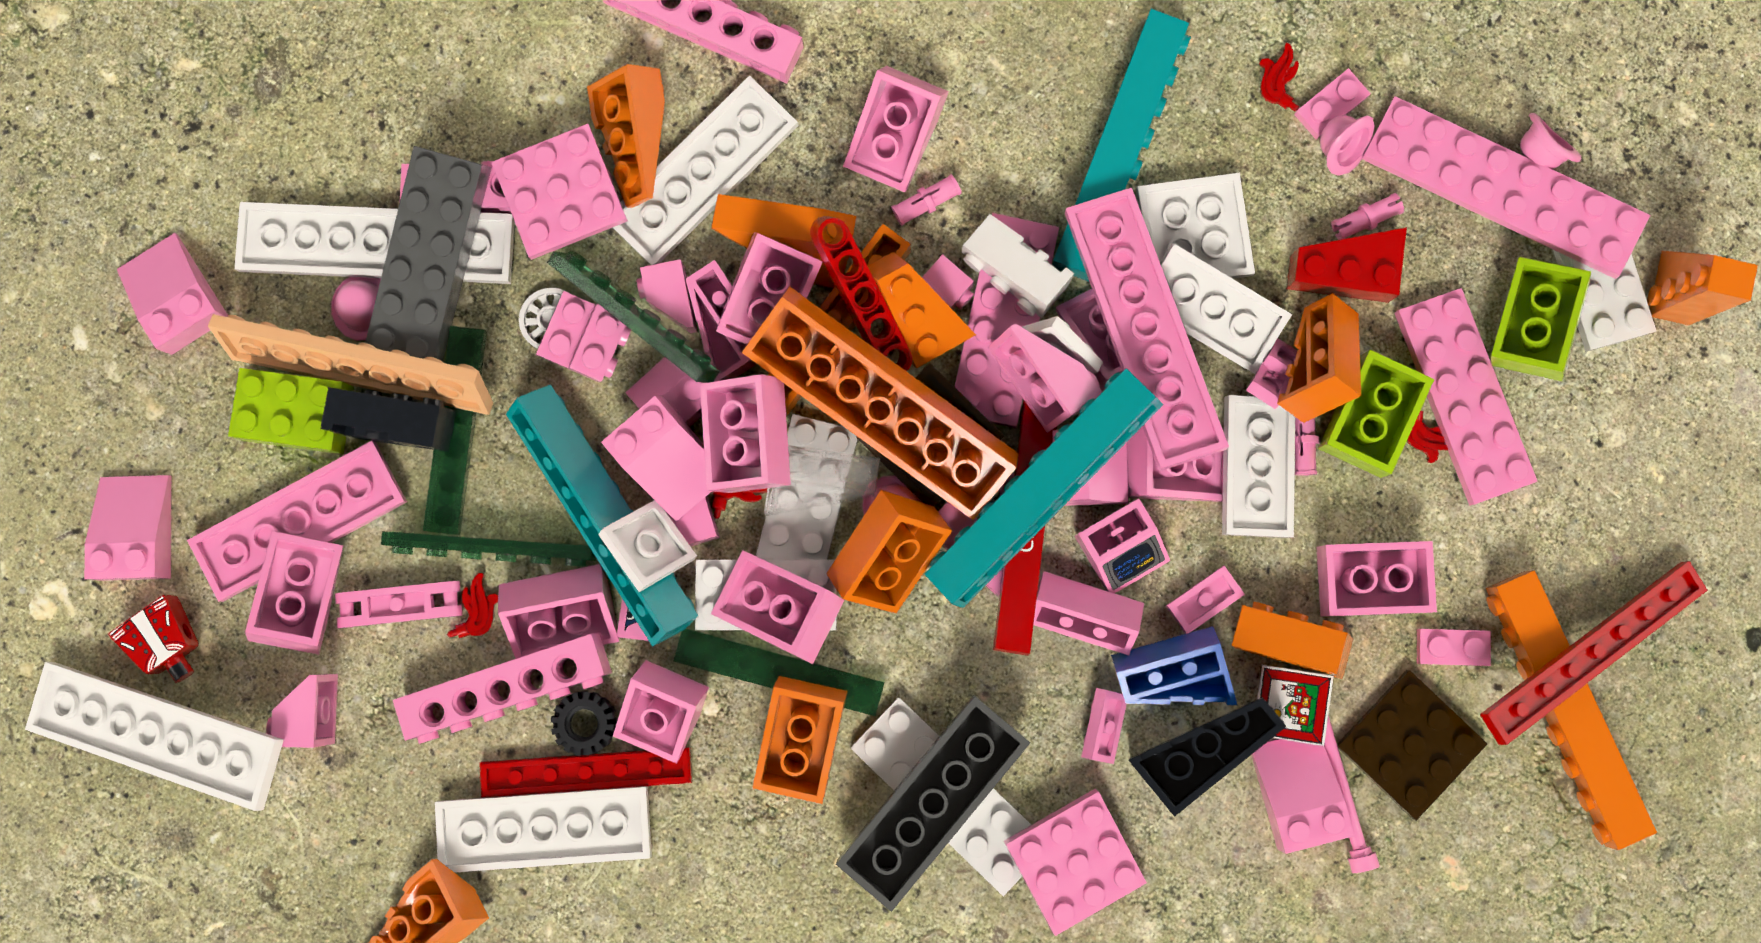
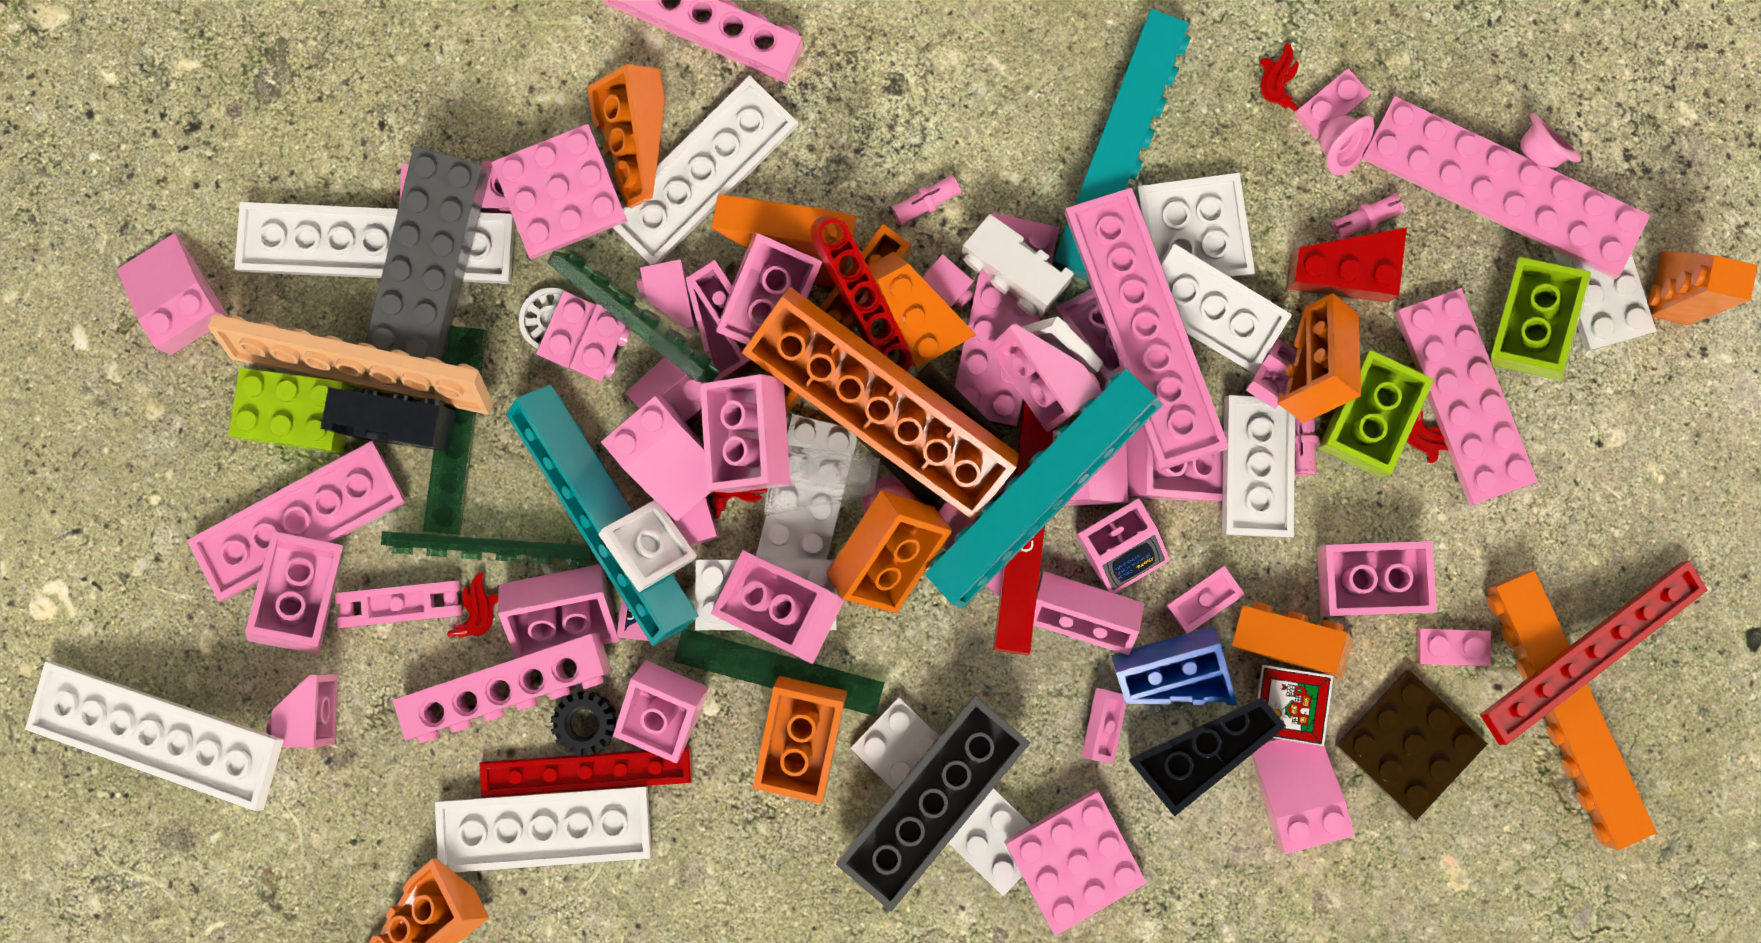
(130, 529): bright pink slope -> none
(159, 638): red torso -> none
(354, 306): bright pink hat -> none
(895, 127): bright pink slope -> none
(1362, 857): bright pink piece -> none

